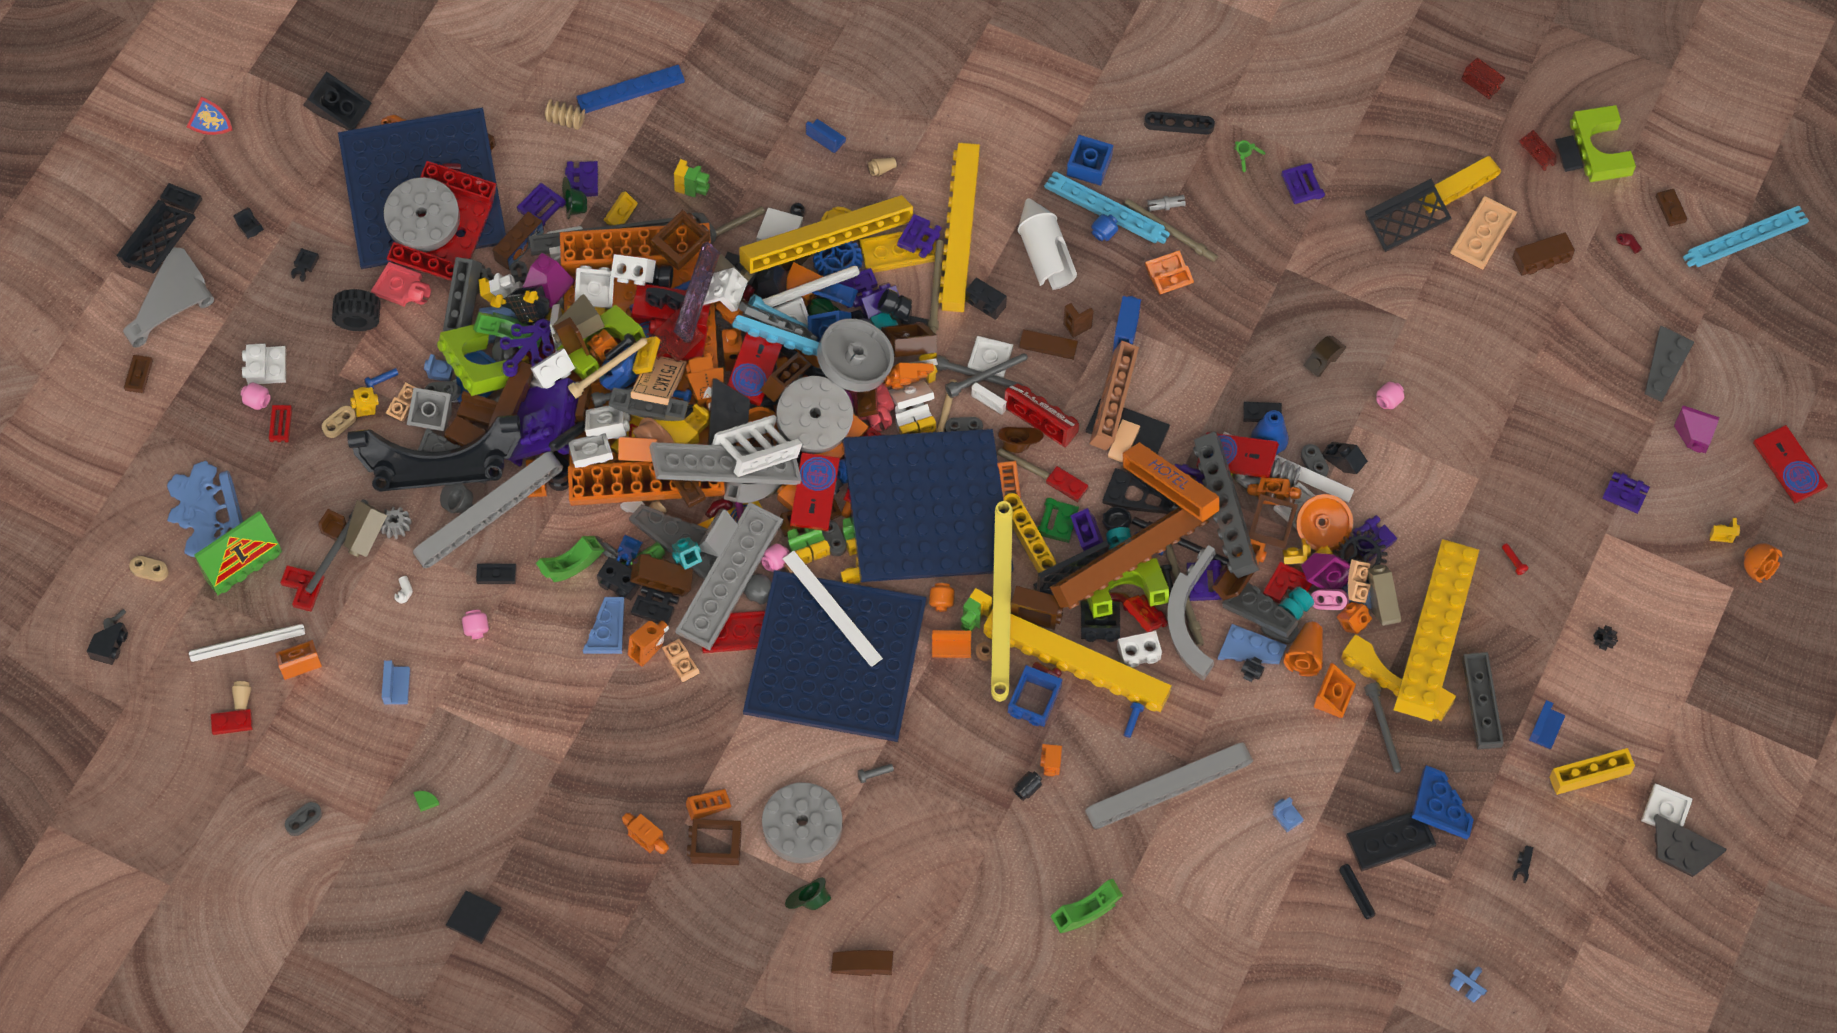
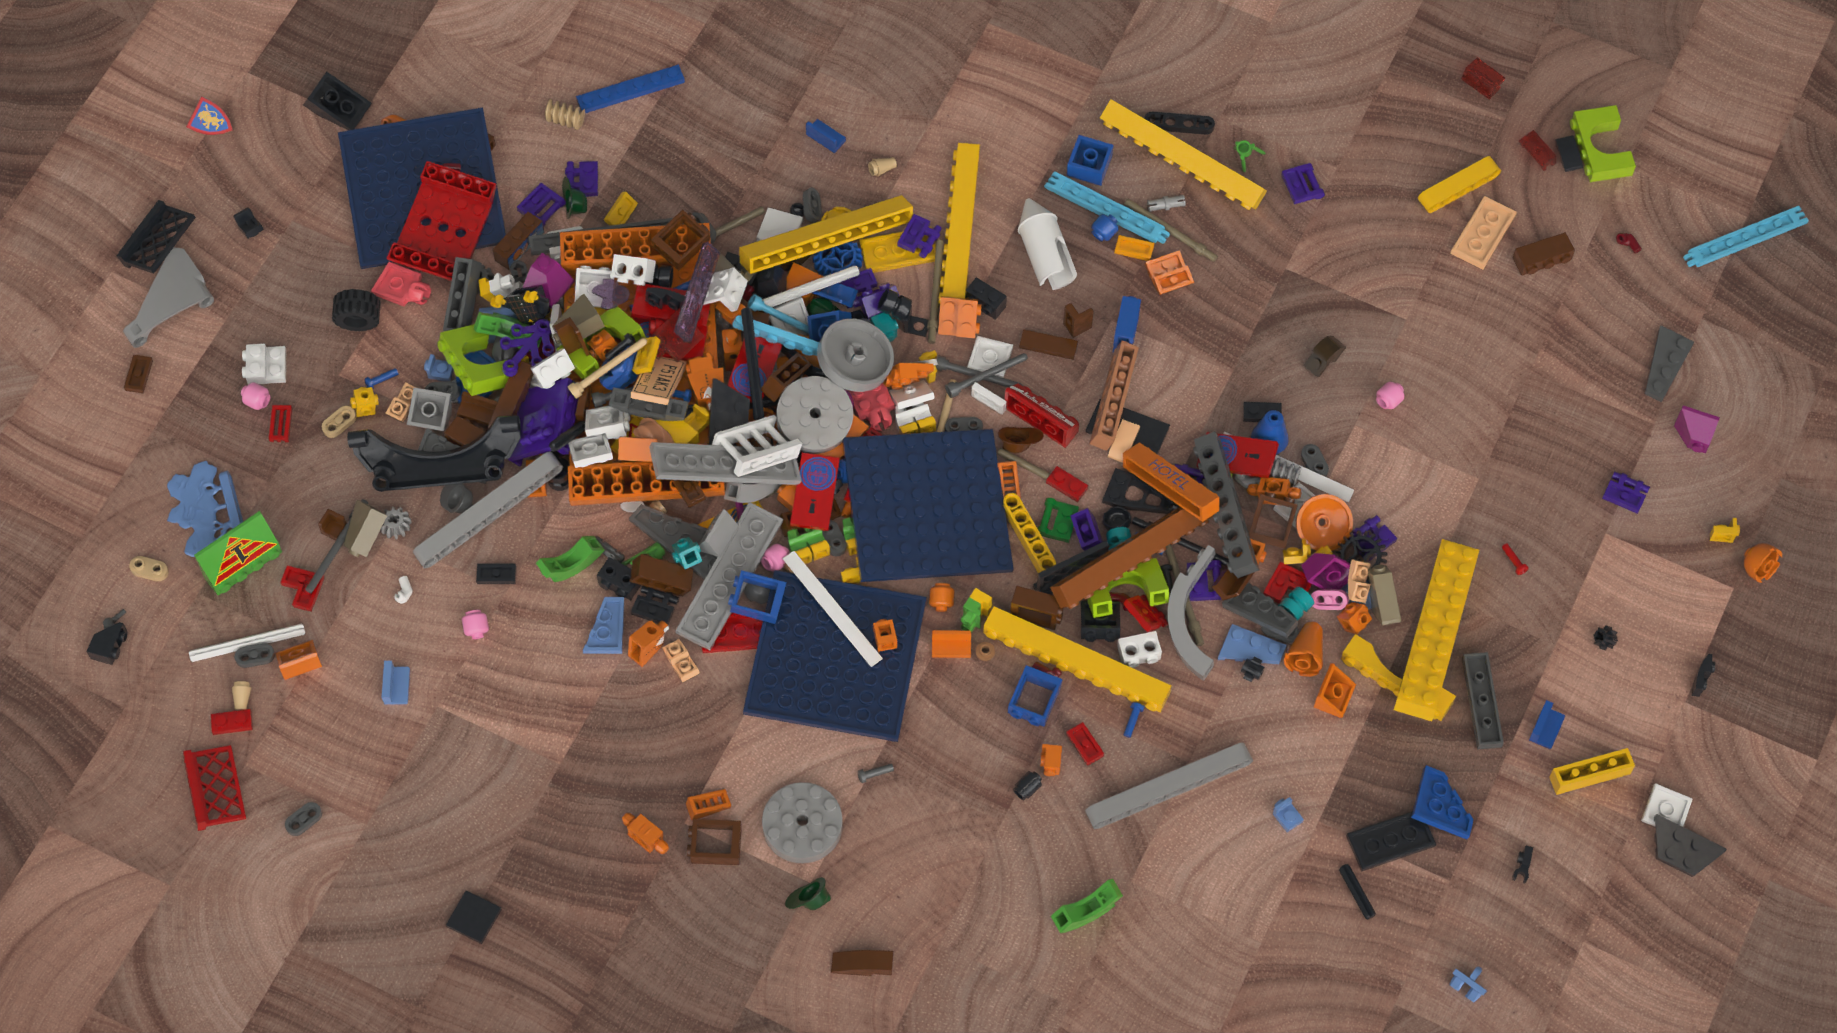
(181, 198): black plate -> none
(197, 793): none -> red fence
(255, 654): none -> dark grey plate
(304, 262): black plate -> none
(420, 197): light grey piece -> none
(425, 800): bright green tile -> none
(610, 293): none -> clear purple plate
(628, 549): blue plate -> none
(690, 180): bright green hips -> none
(717, 505): dark red arm -> none
(752, 363): none -> black axle
(762, 581): none -> blue window
(771, 319): dark grey wing -> none
(812, 205): none -> dark grey plate
(867, 403): reddish brown plate -> none
(888, 641): none -> orange brick
(911, 339): reddish brown window -> none
(959, 317): none -> orange plate
(1001, 601): light yellow piece -> none
(1085, 743): none -> red plate
(1134, 248): none -> light orange tile
(1183, 154): none -> yellow brick
(1345, 457): black slope -> none
(1373, 691): dark grey piece -> none
(1400, 201): black fence -> none
(1671, 207): reddish brown plate -> none
(1702, 676): none -> black slope
(1790, 464): red tile -> none

